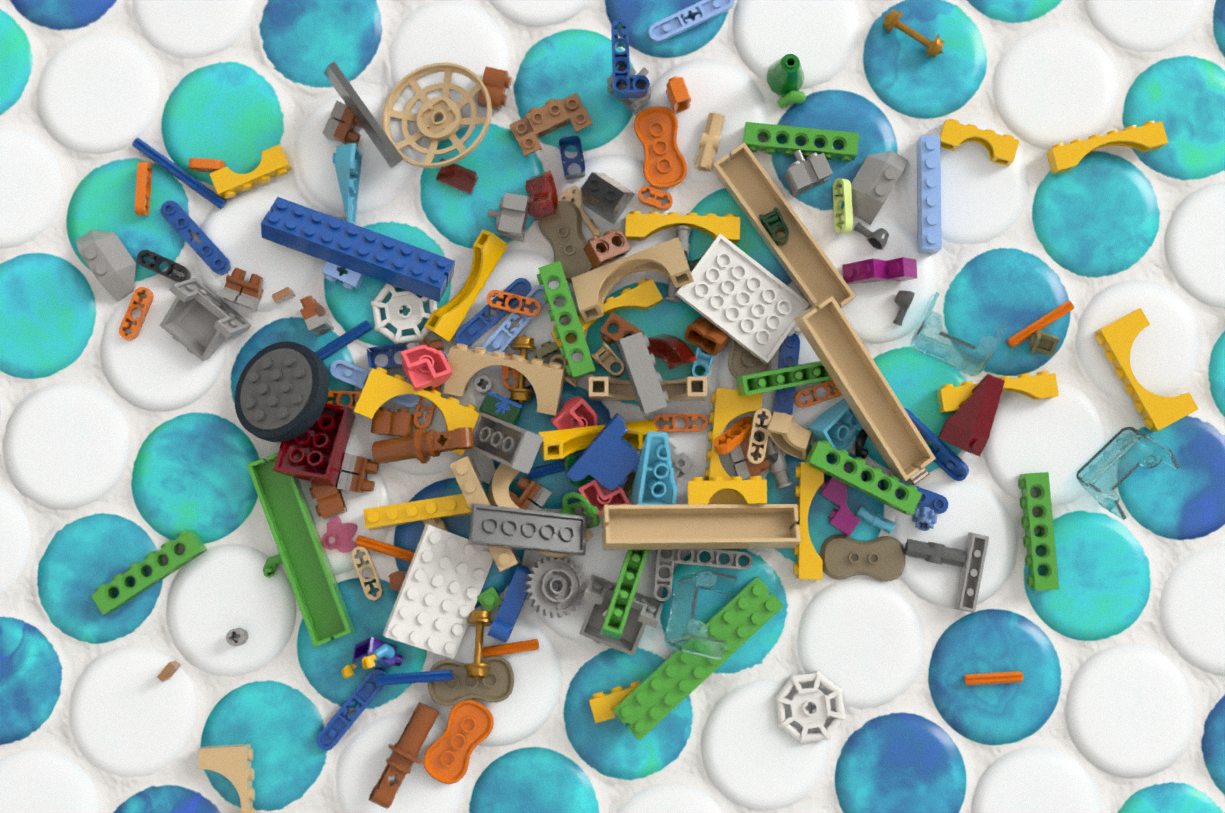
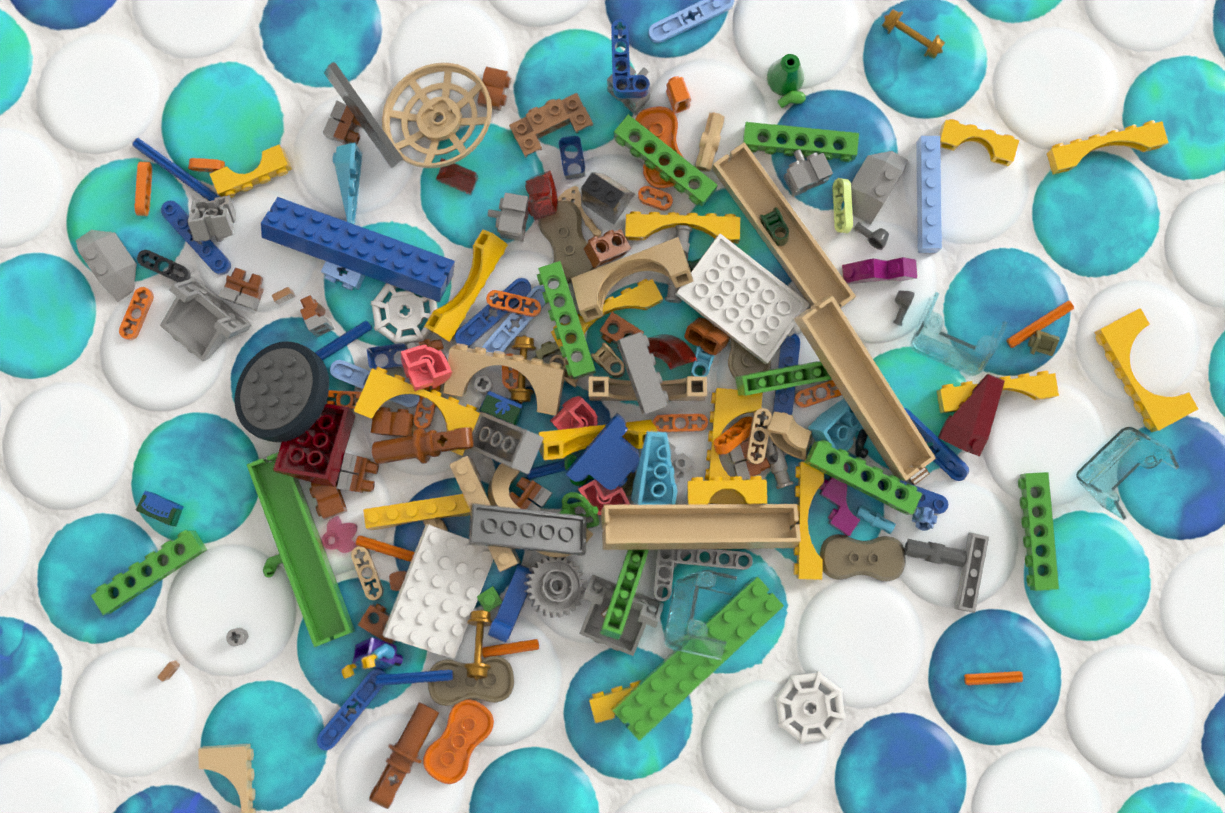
(160, 508): none -> piece
(212, 219): none -> light grey brick
(376, 628): none -> dark orange brick
(631, 127): none -> bright green brick

